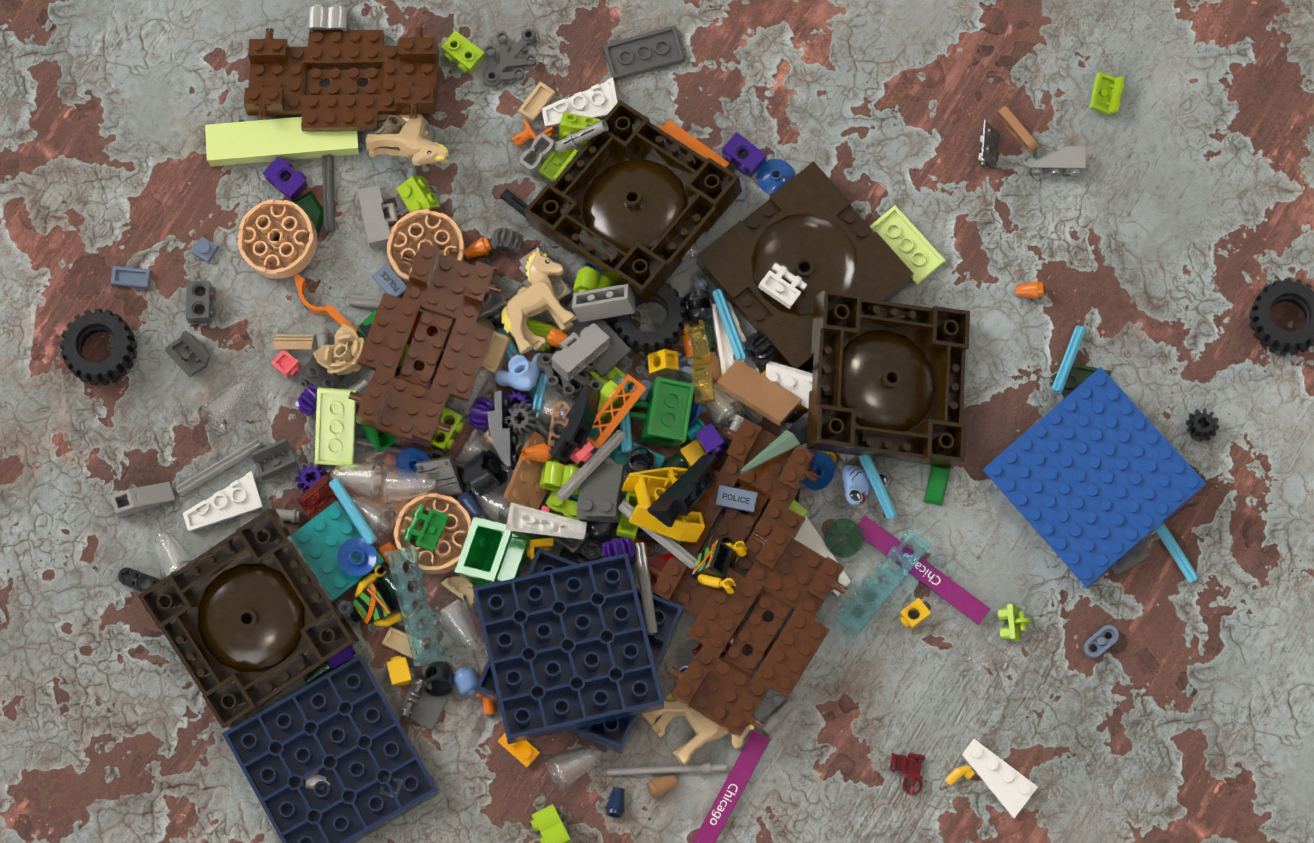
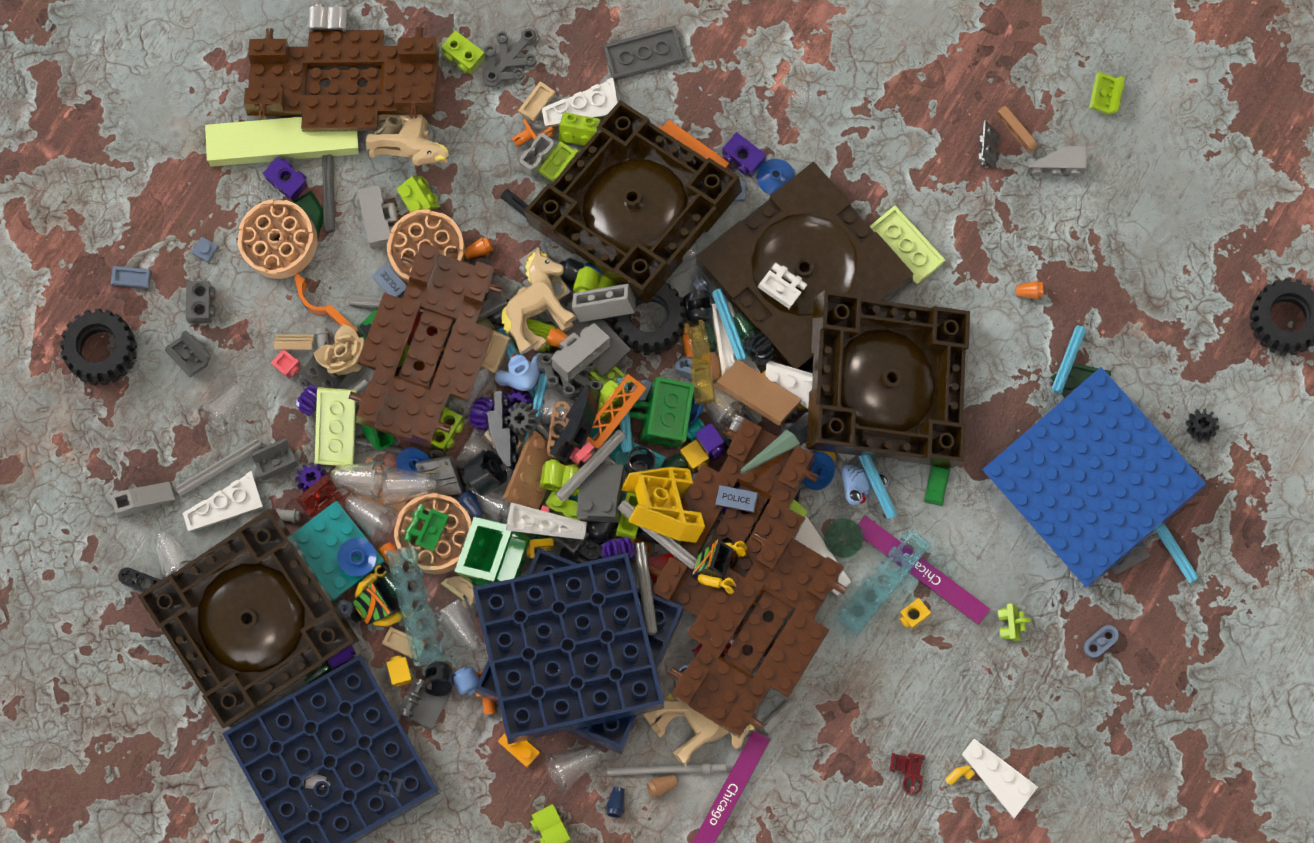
(353, 512): medium azure axle -> none
(507, 241): dark grey gear -> none
(537, 453): orange cone -> none
(571, 270): none -> black head
(574, 139): light grey pin -> none
(663, 362): yellow brick -> none
(685, 492): black wedge -> none
(744, 326): none -> clear green cone

